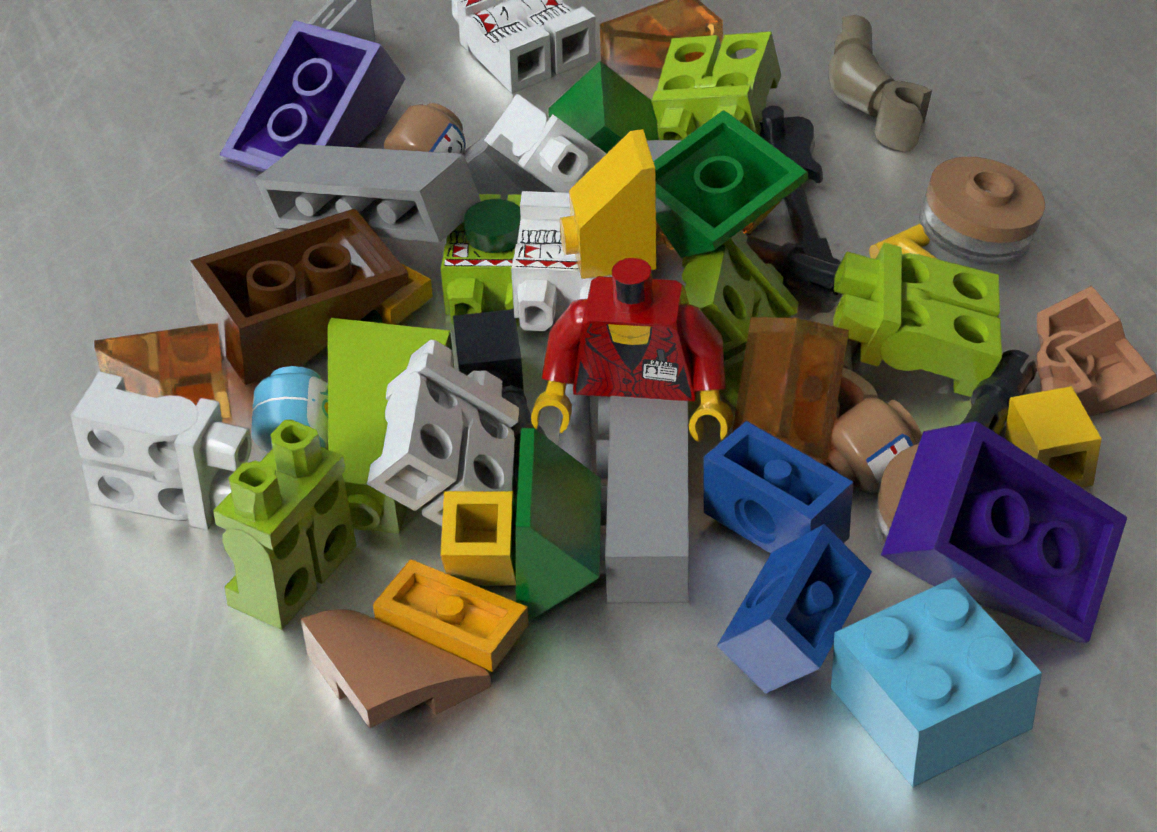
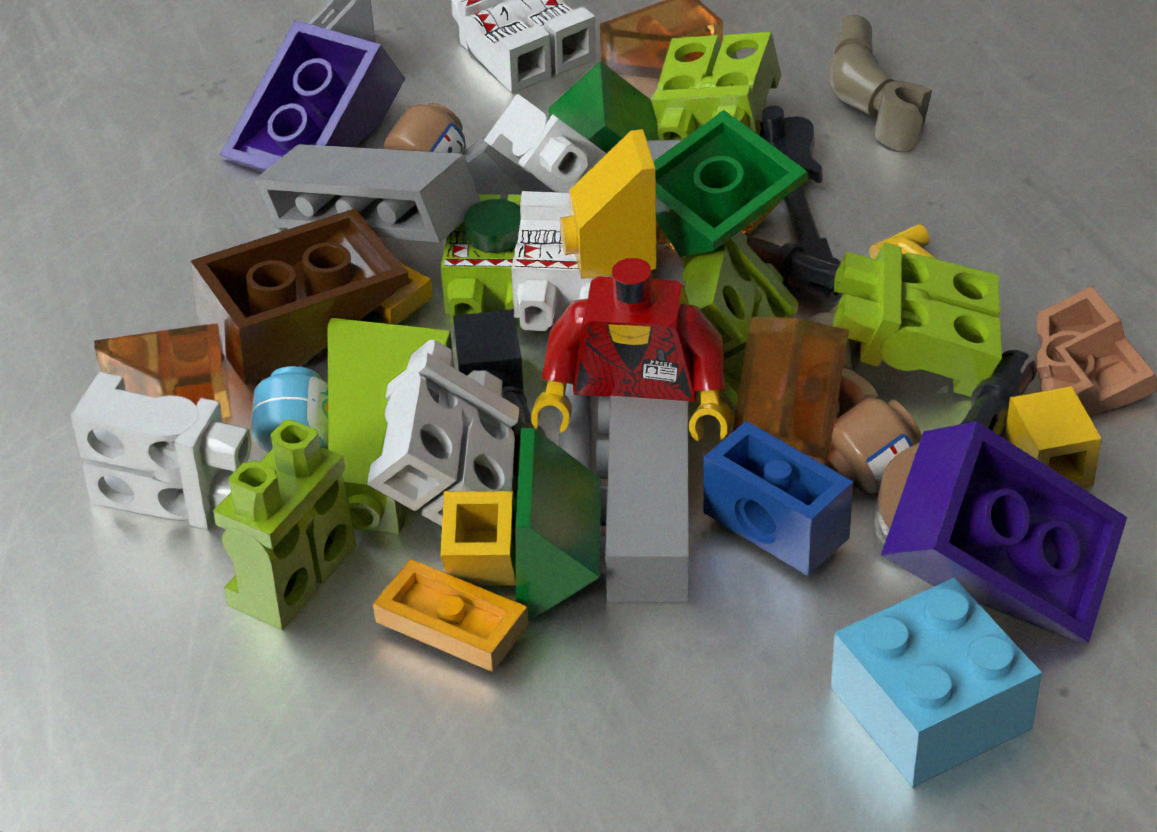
(385, 667): nougat slope -> none
(795, 609): blue brick -> none
(981, 210): medium nougat piece -> none

